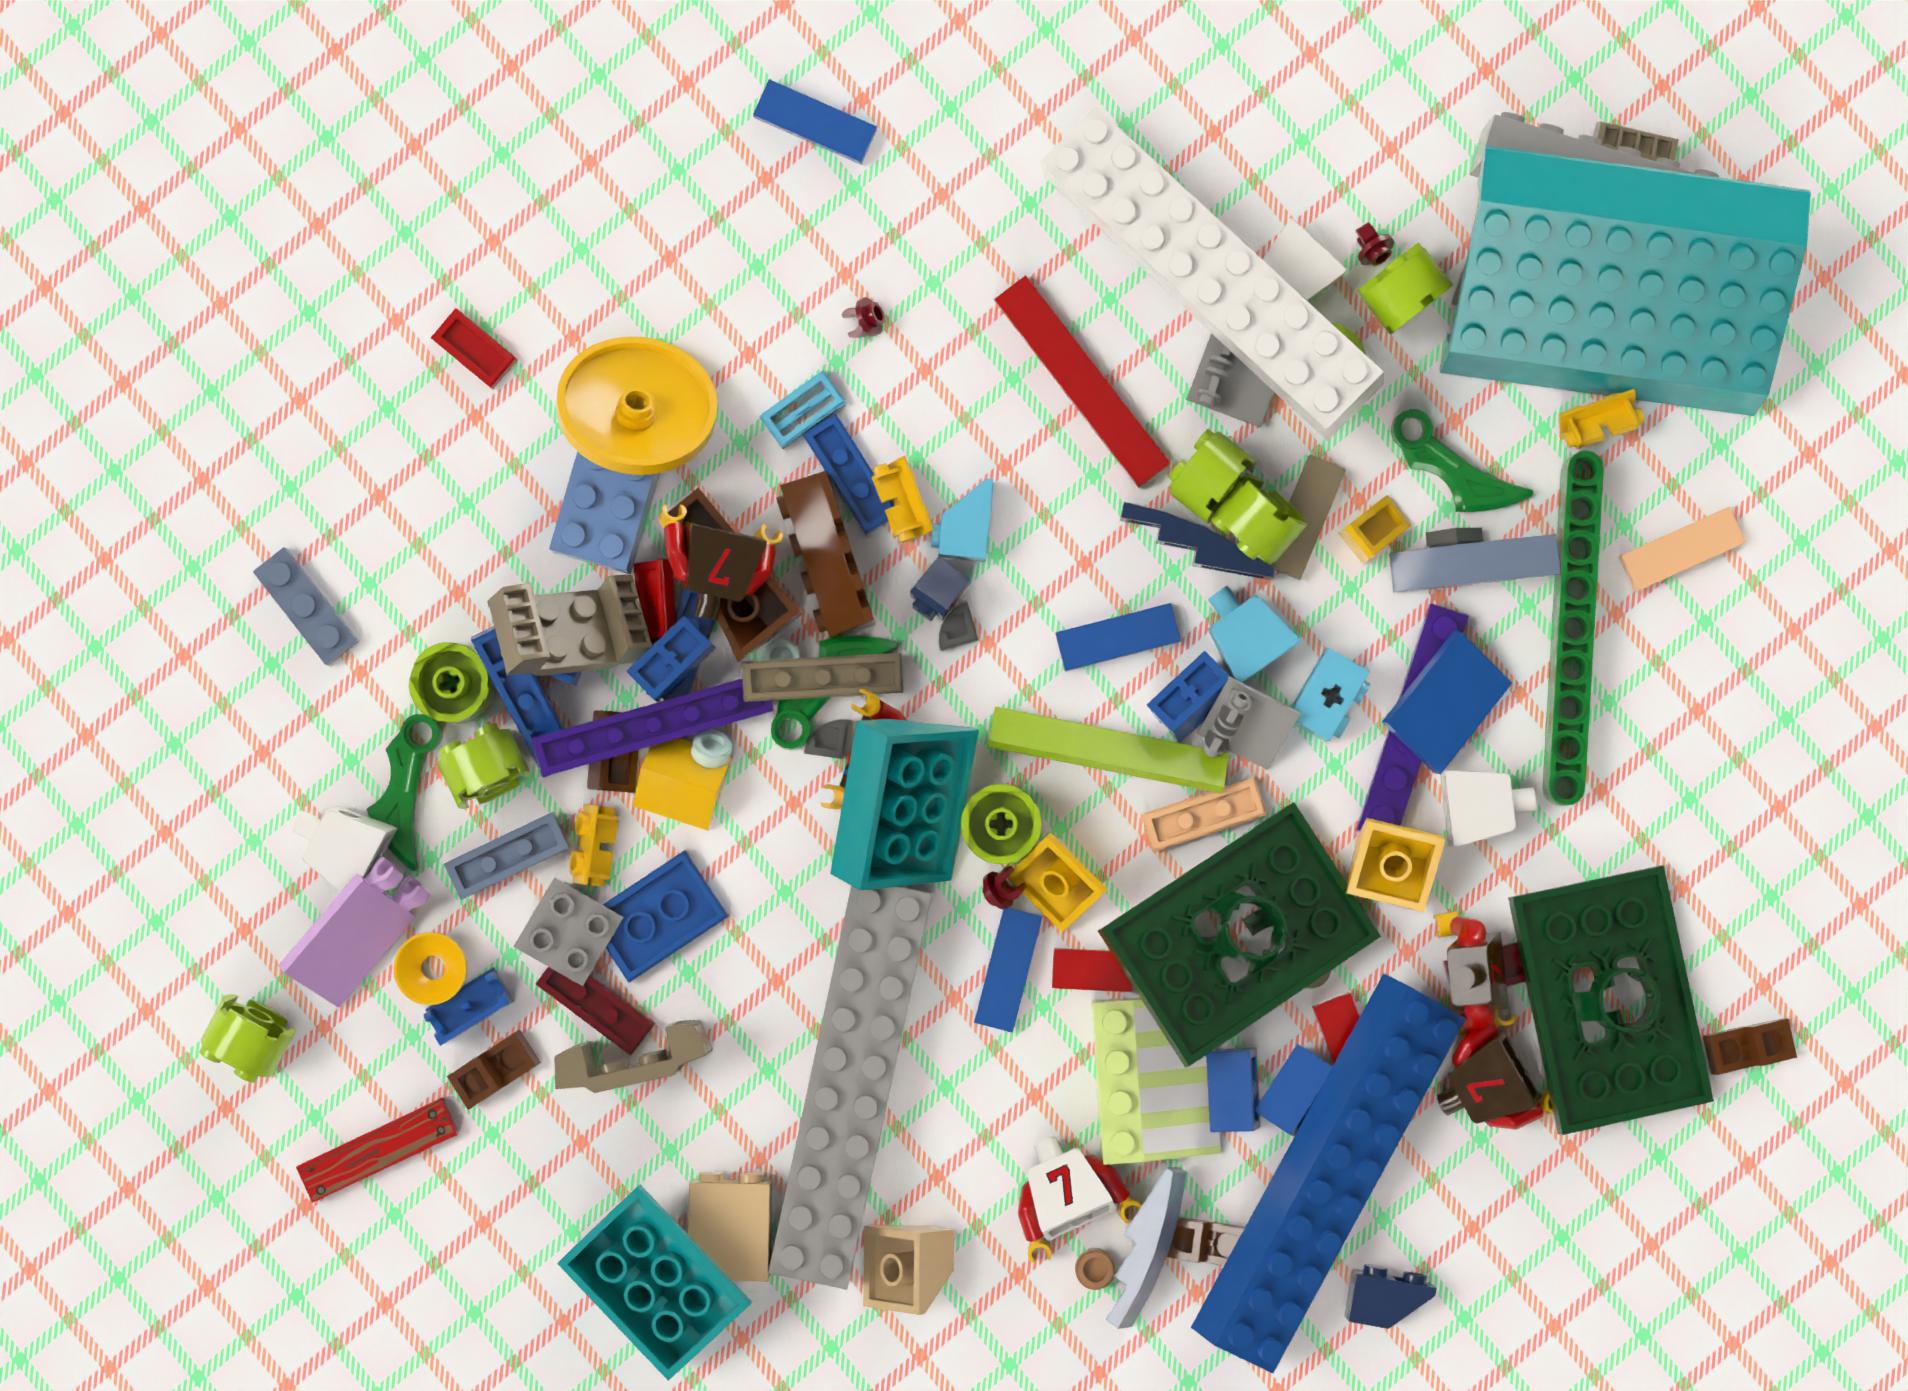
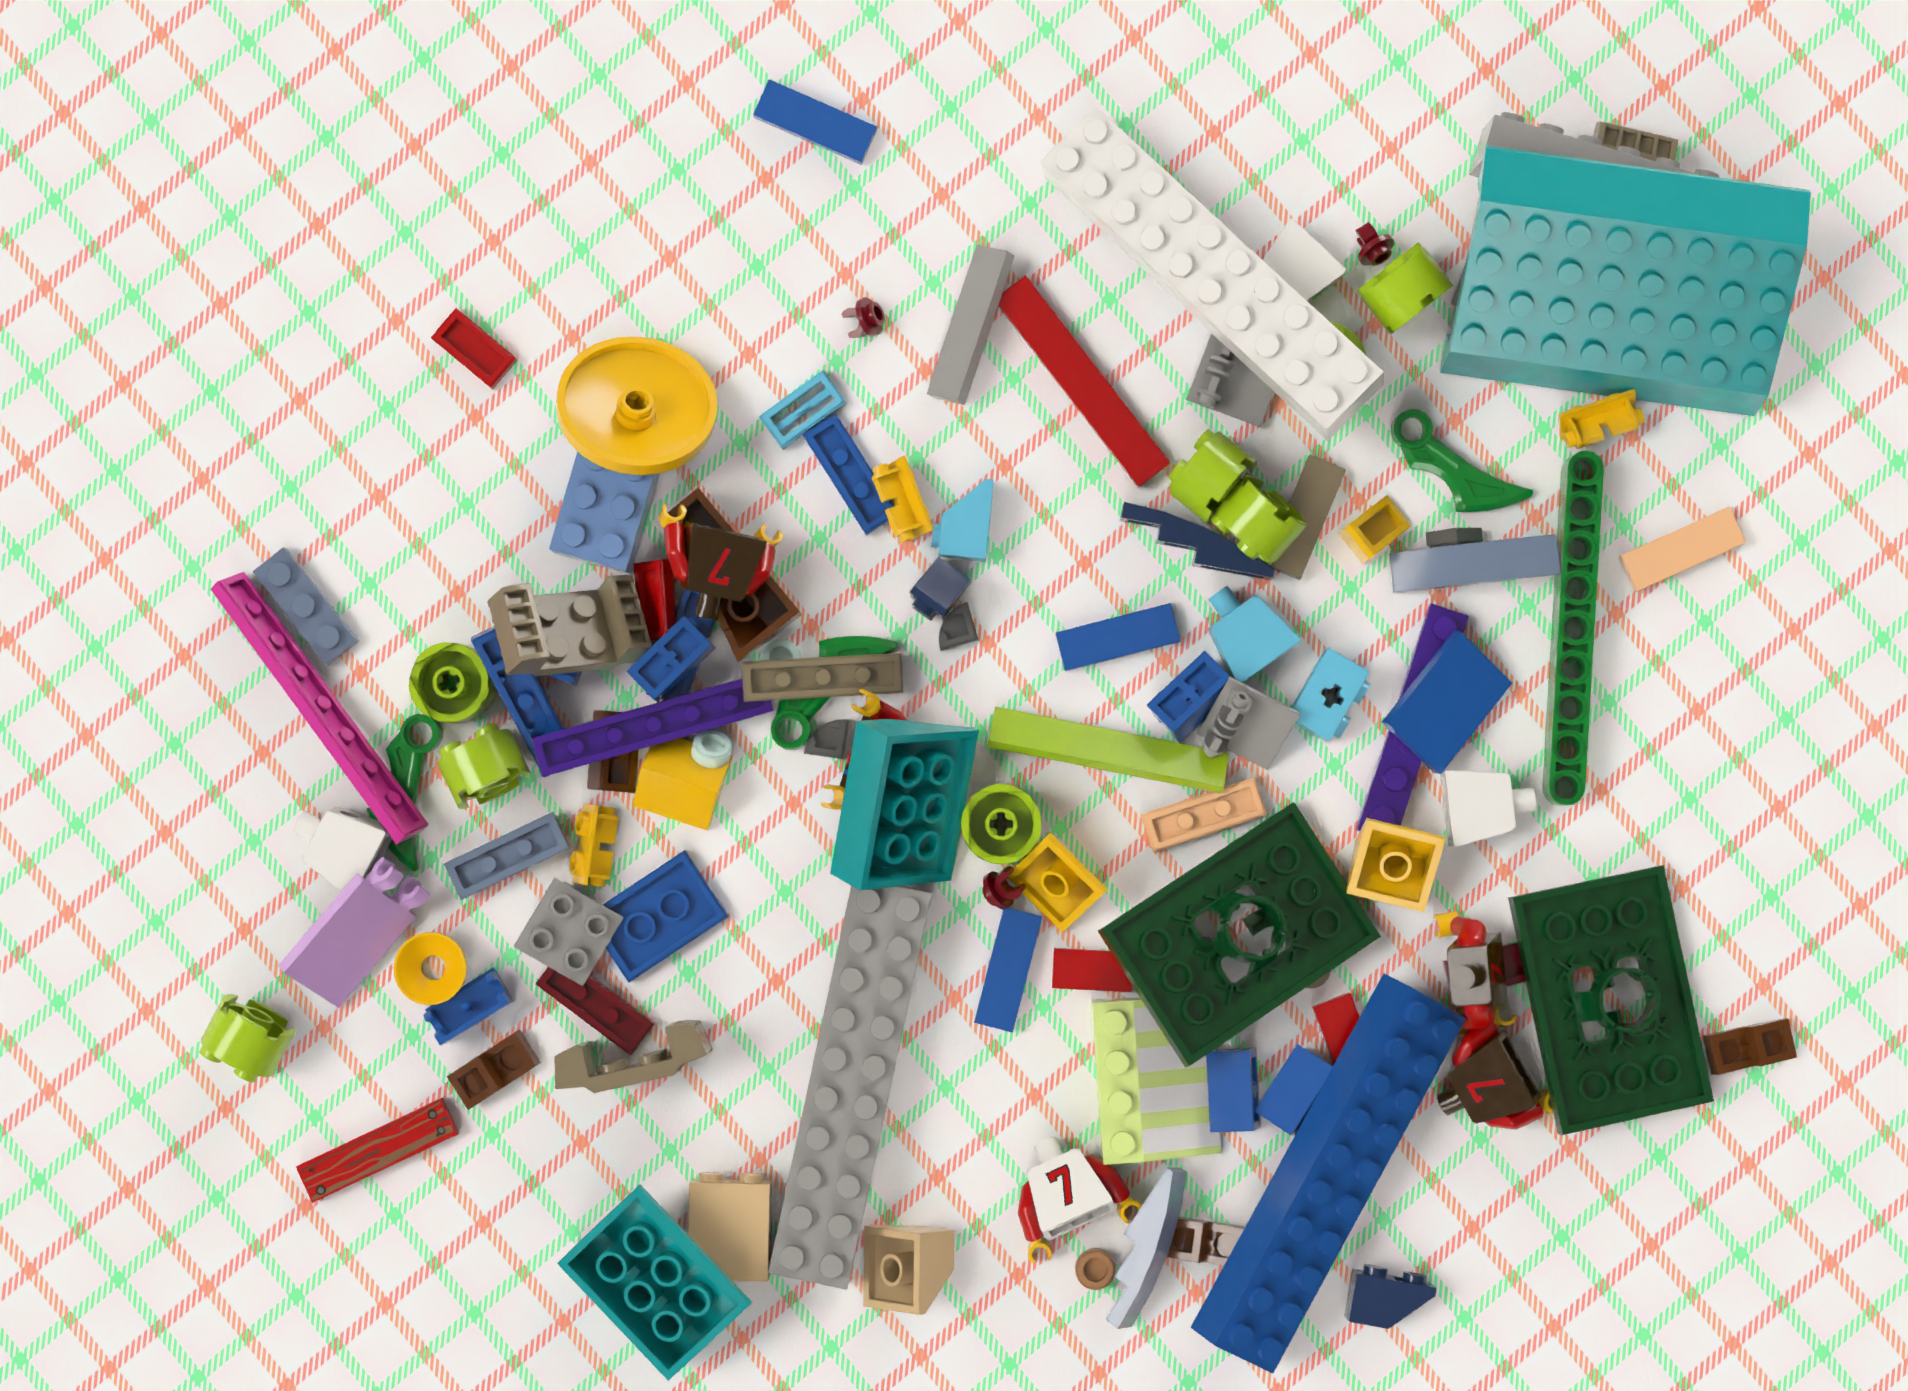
(319, 707): none -> dark pink tile
(827, 555): reddish brown wedge -> none
(970, 324): none -> light grey tile

